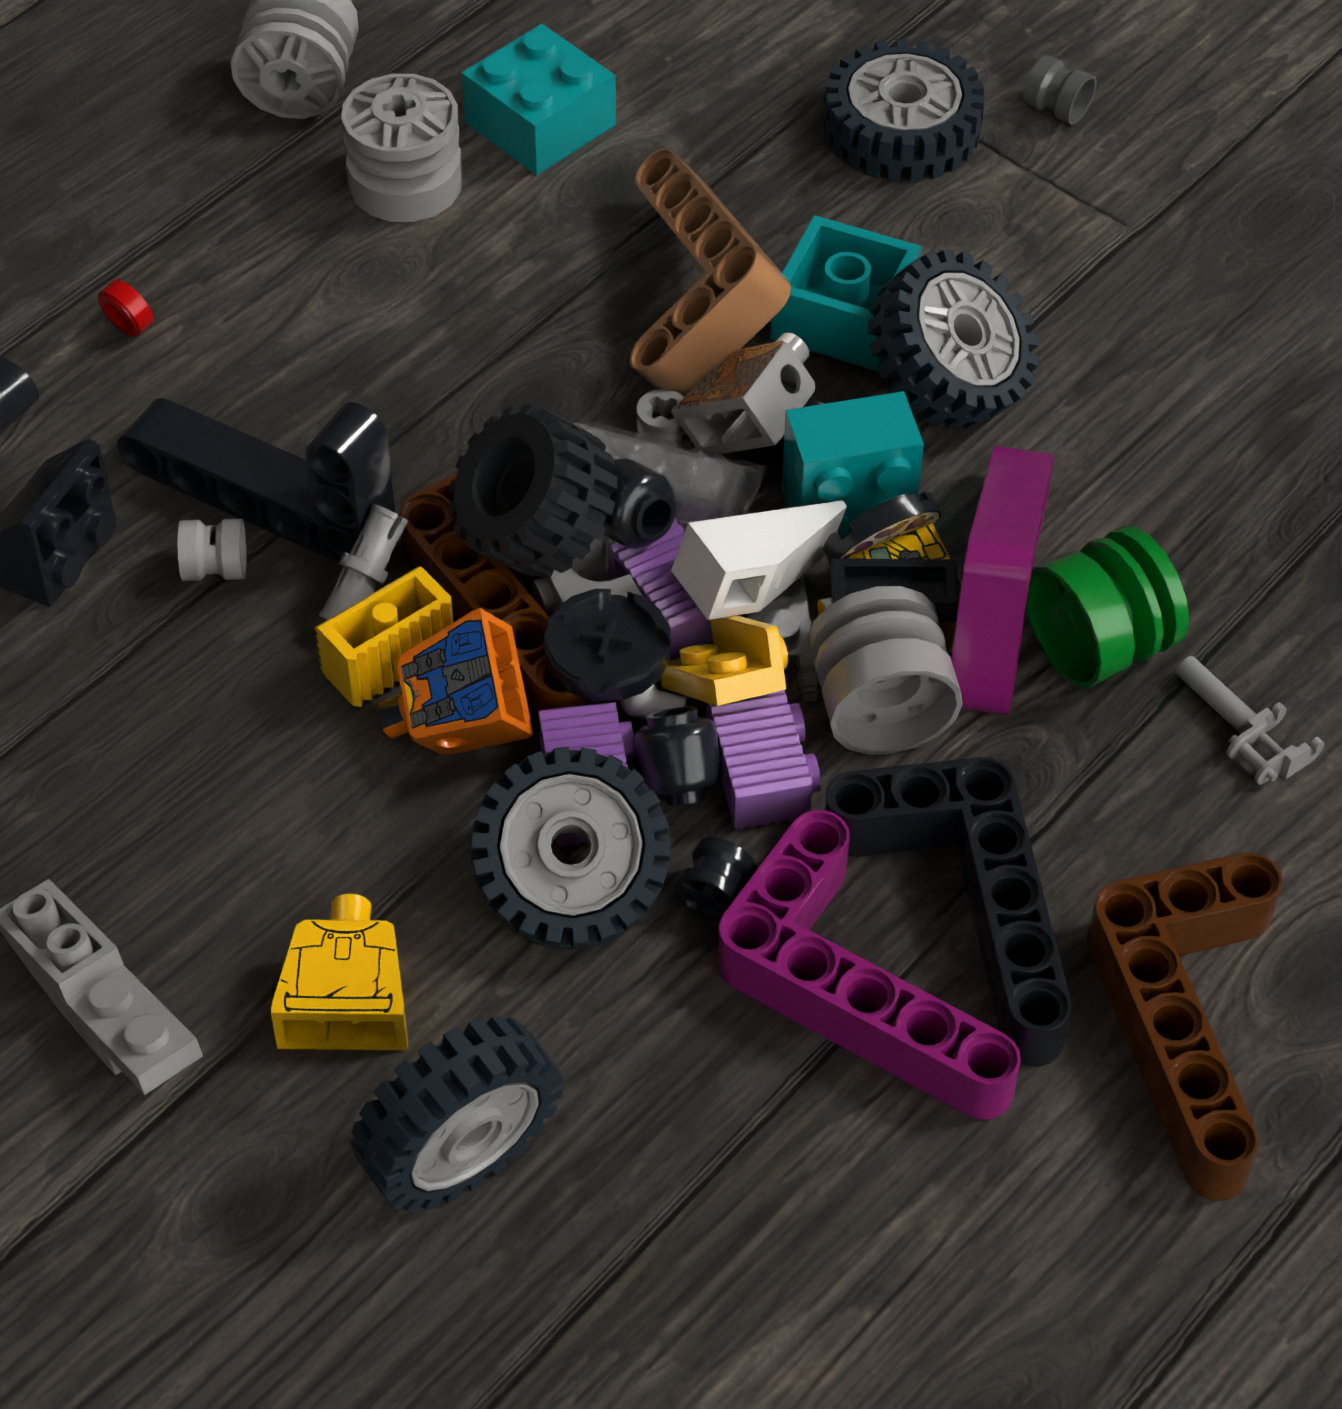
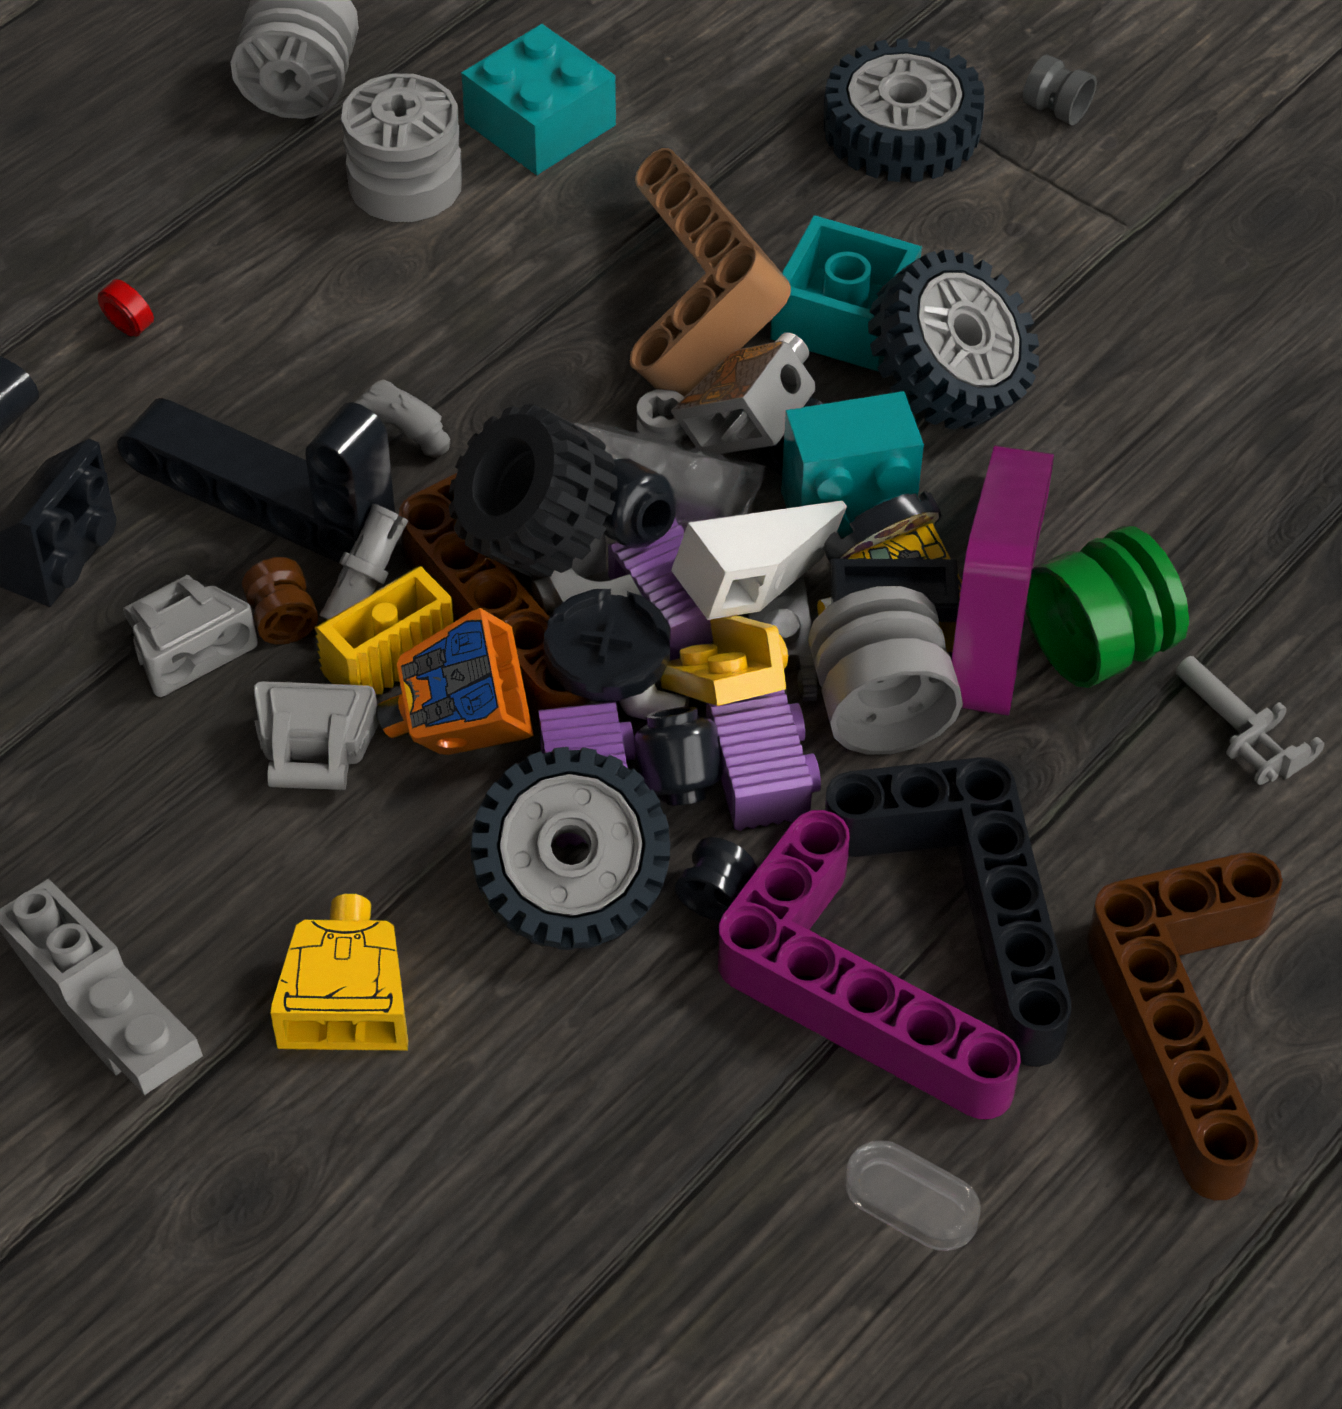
(188, 632): none -> light grey piece
(212, 549): light grey wheel -> none
(279, 600): none -> reddish brown wheel
(313, 726): none -> light grey piece
(409, 415): none -> light grey piece
(456, 1113): black wheel -> none
(912, 1195): none -> clear tile

